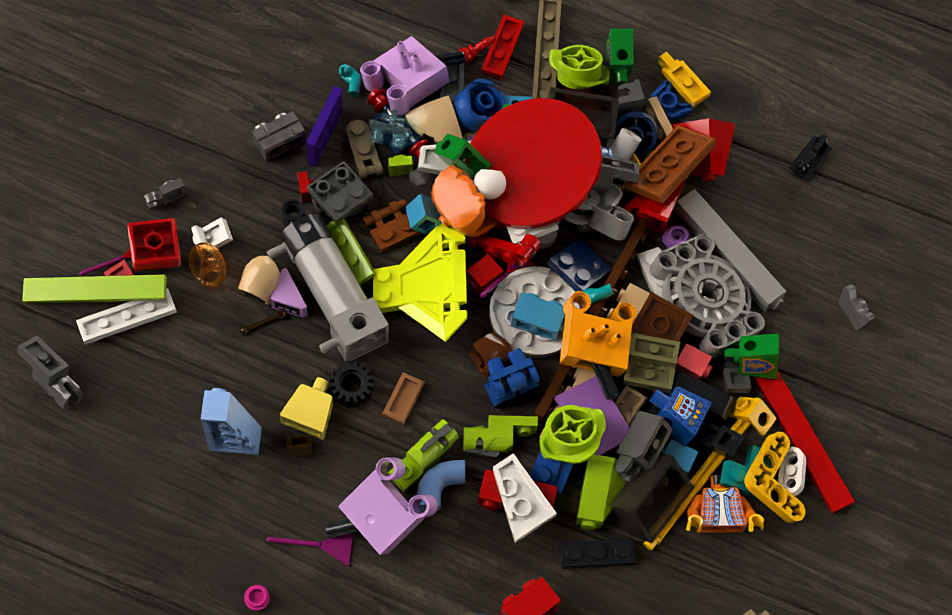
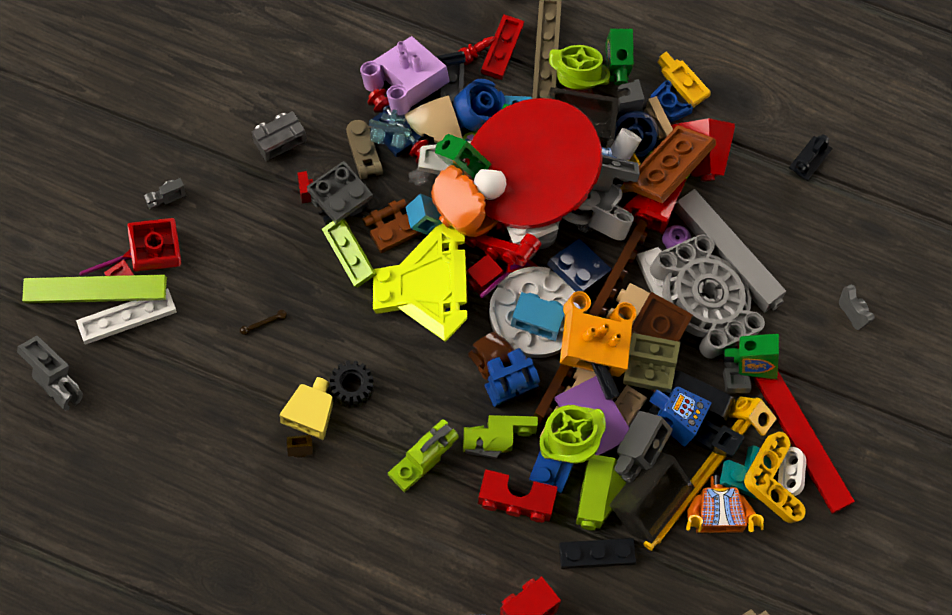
(209, 263): clear orange piece -> none
(215, 233): white bracket -> none
(228, 424): light blue wedge -> none
(256, 597): dark pink plate -> none
(260, 278): tan piece -> none
(287, 296): lavender slope -> none
(324, 126): dark purple tile -> none
(337, 547): magenta piece -> none
(352, 77): teal arm -> none
(354, 320): light grey piece -> none
(380, 510): lavender piece -> none
(400, 165): lime plate -> none
(403, 398): medium nougat tile -> none
(438, 478): medium blue cylinder -> none
(521, 498): white wing -> none
(598, 294): teal arm -> none
(684, 455): dark azure brick -> none
(694, 362): coral brick -> none

